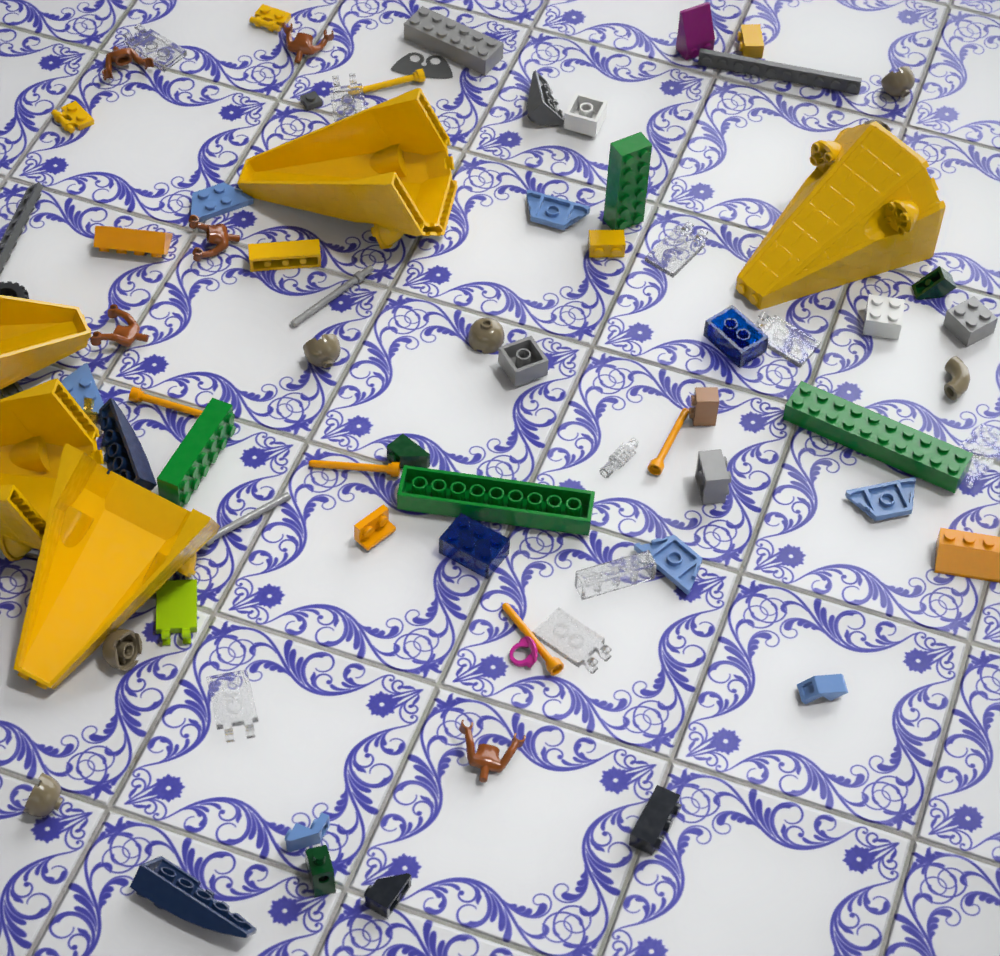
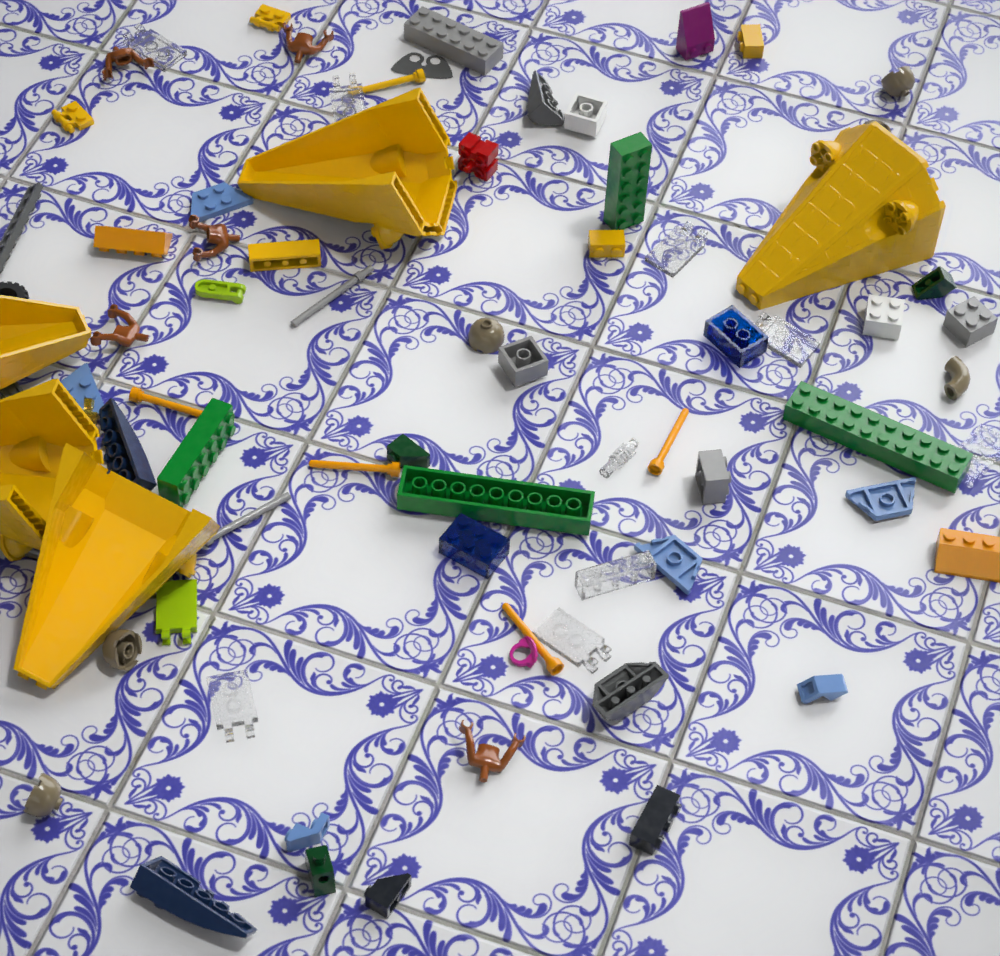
(220, 290): none -> lime plate
(311, 100): dark grey plate -> none
(322, 351): dark tan cylinder -> none
(373, 528): light orange bracket -> none
(478, 156): none -> red brick
(554, 211): medium blue wing -> none
(627, 689): none -> dark grey wedge
(704, 406): medium nougat piece -> none
(779, 71): dark grey plate -> none

